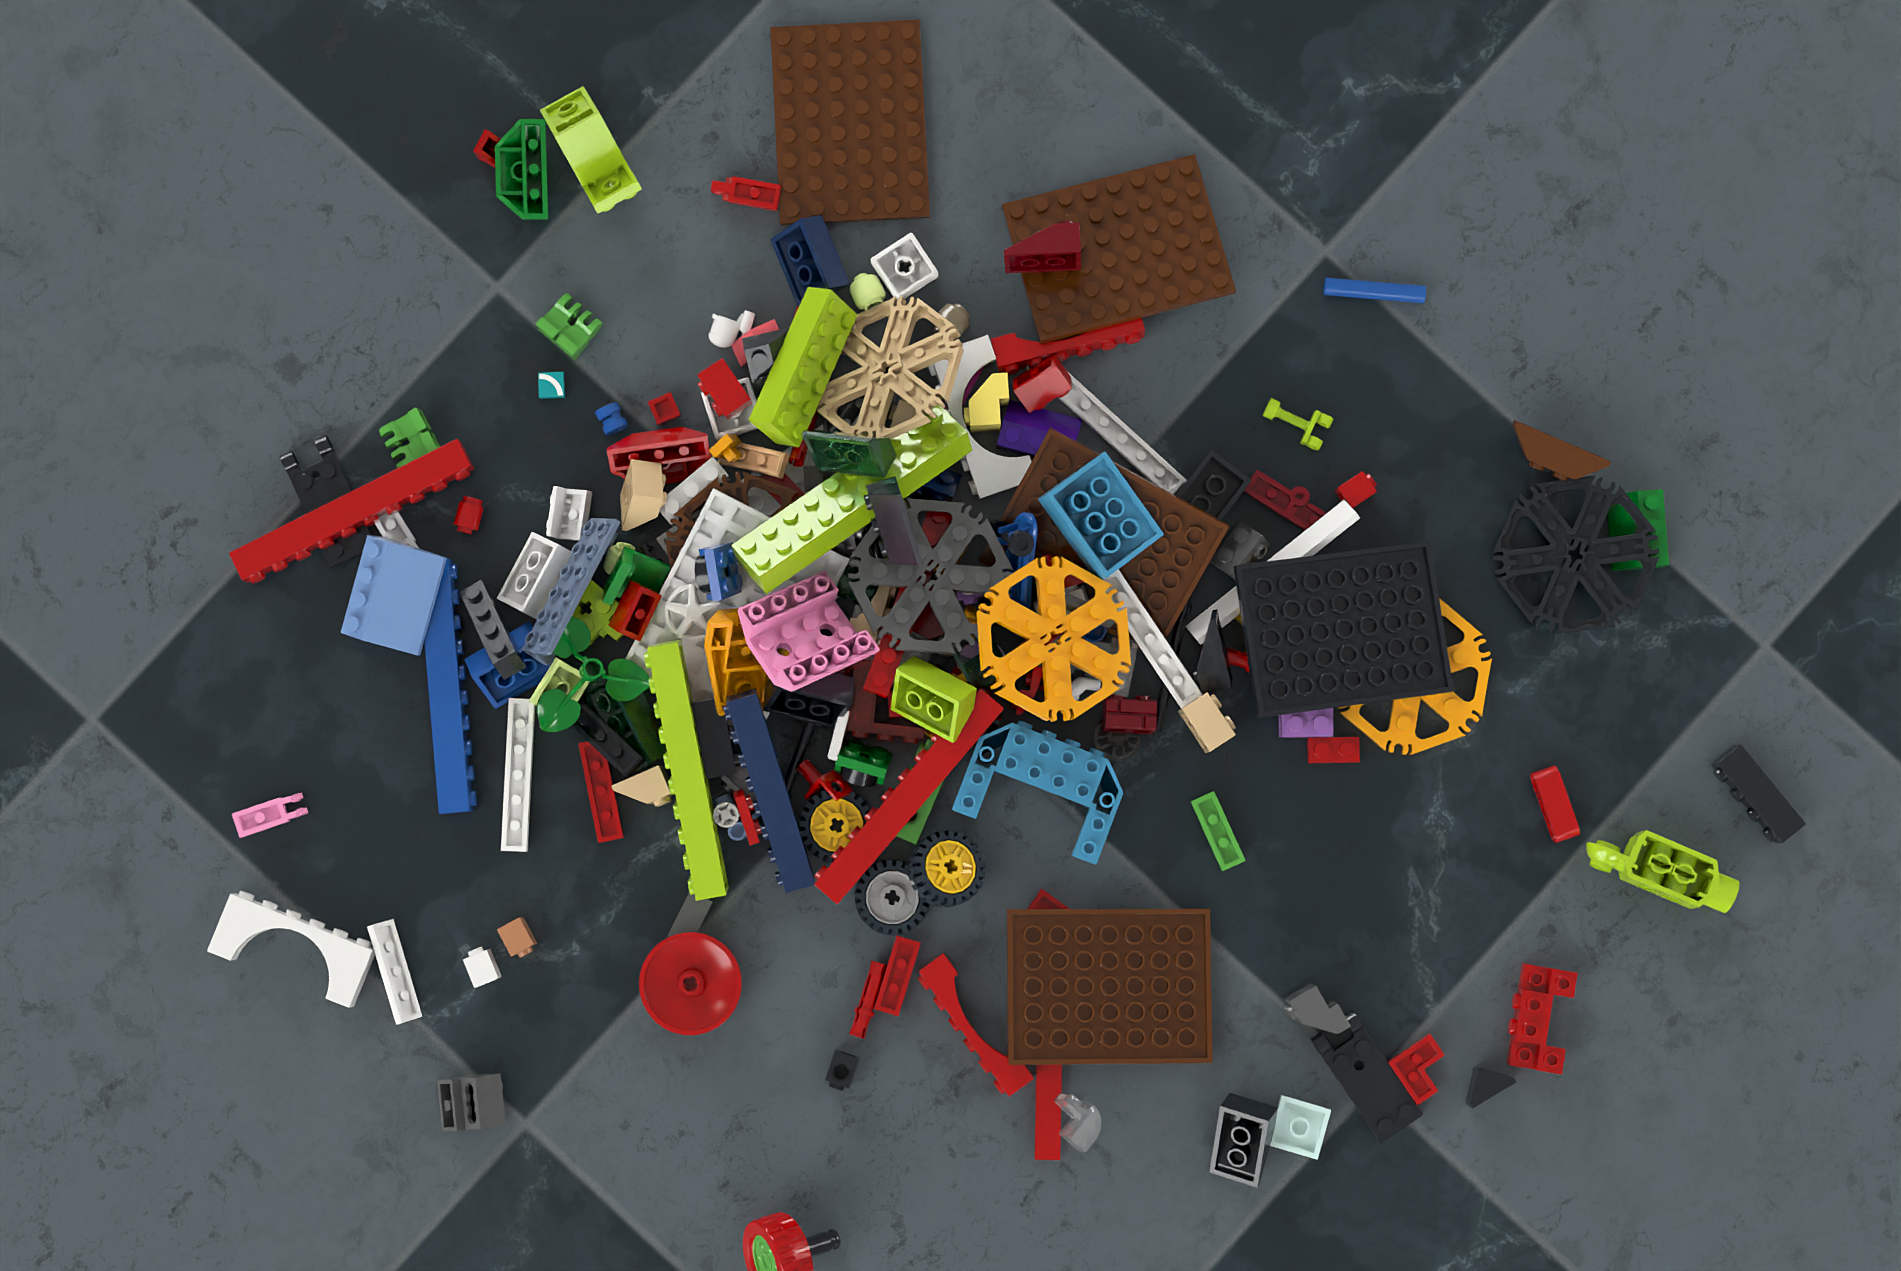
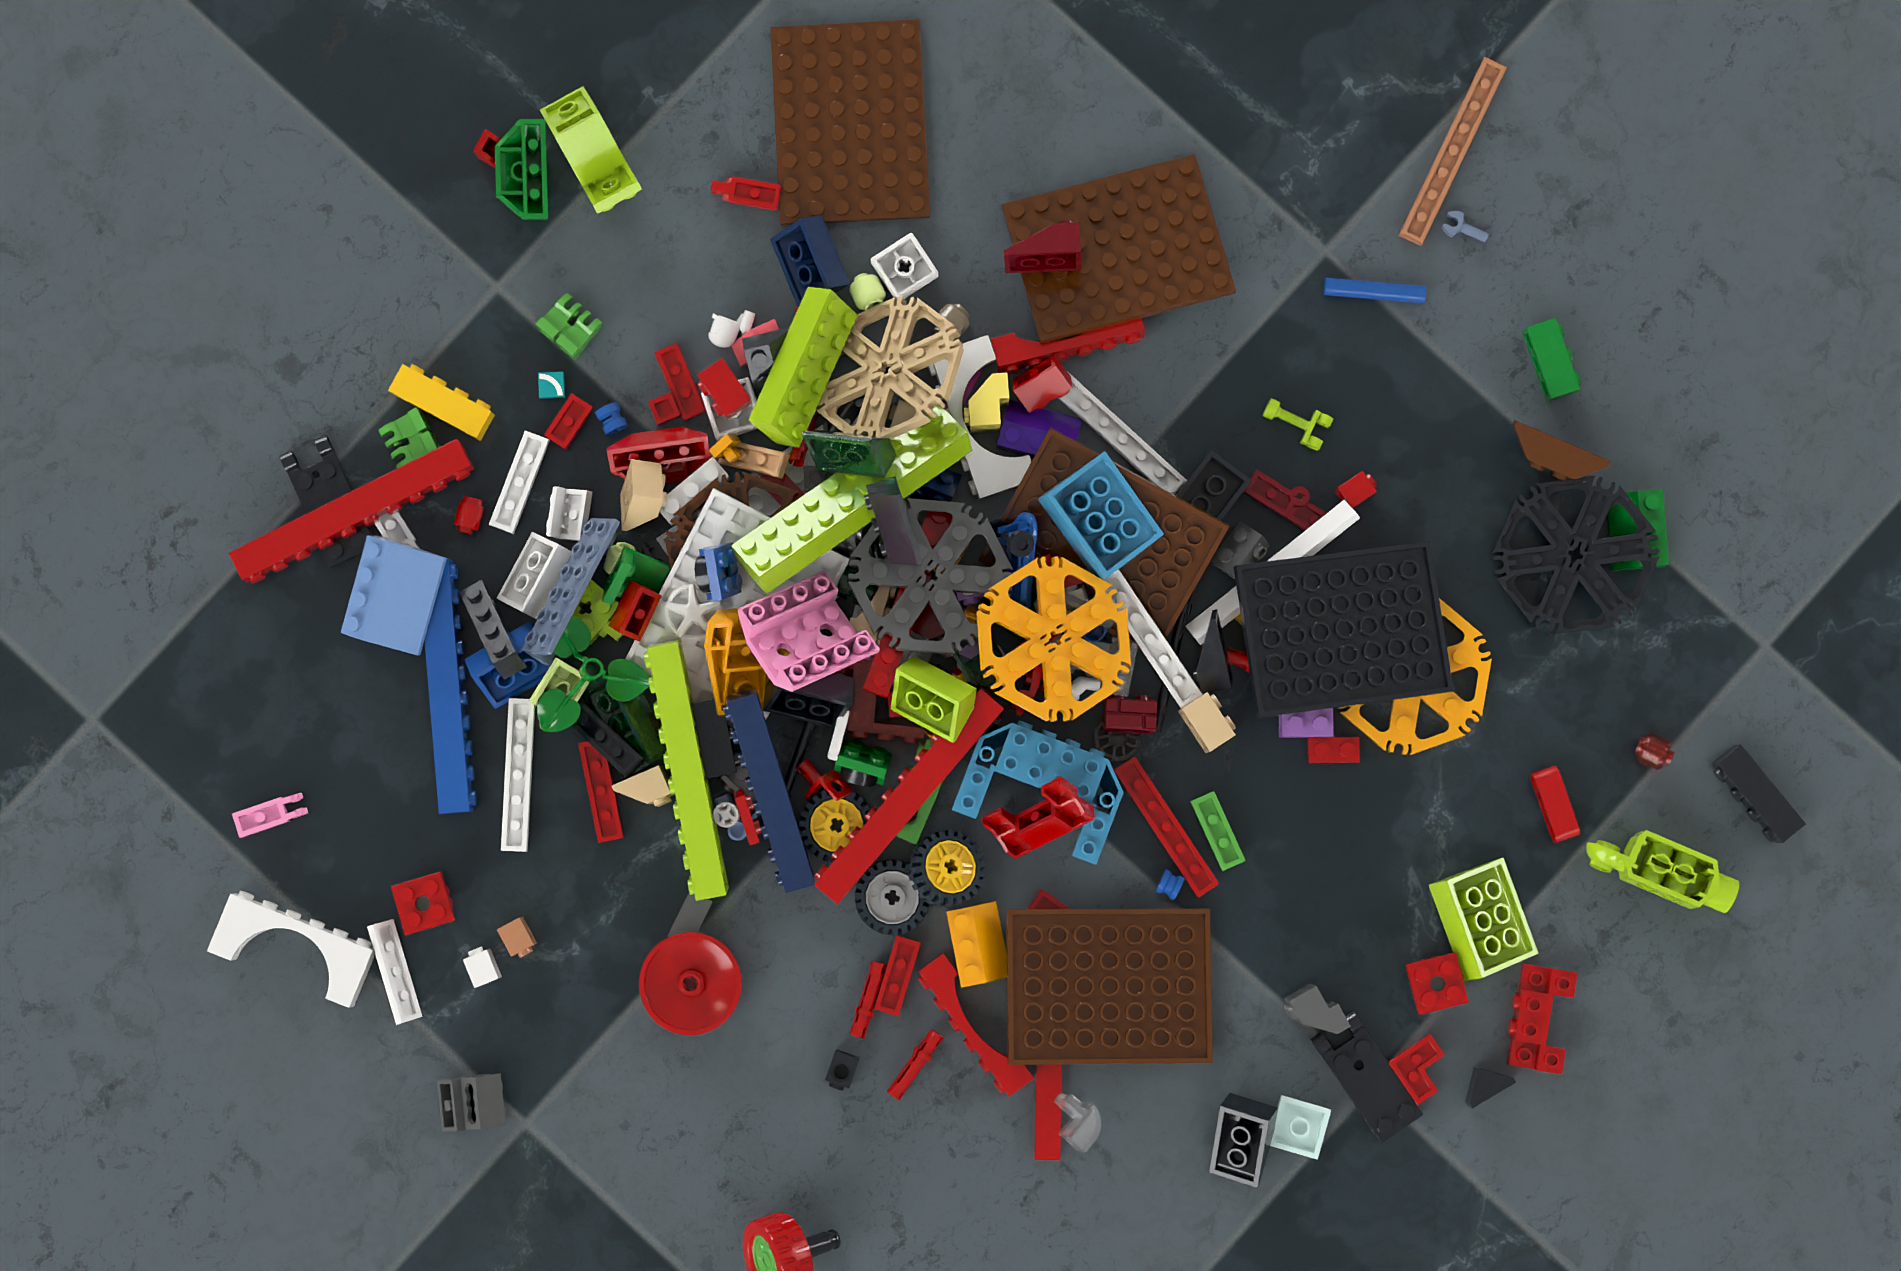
(423, 903): none -> red piece
(442, 402): none -> yellow brick
(519, 482): none -> white plate
(568, 421): none -> red plate
(680, 382): none -> red tile
(920, 1056): none -> red pin
(978, 943): none -> light orange slope
(1041, 823): none -> red bracket
(1166, 827): none -> red plate
(1169, 884): none -> blue wheel
(1436, 983): none -> red piece
(1452, 151): none -> nougat tile
(1463, 227): none -> sand blue bar
(1483, 919): none -> lime slope
(1551, 359): none -> green brick
(1654, 751): none -> clear red head

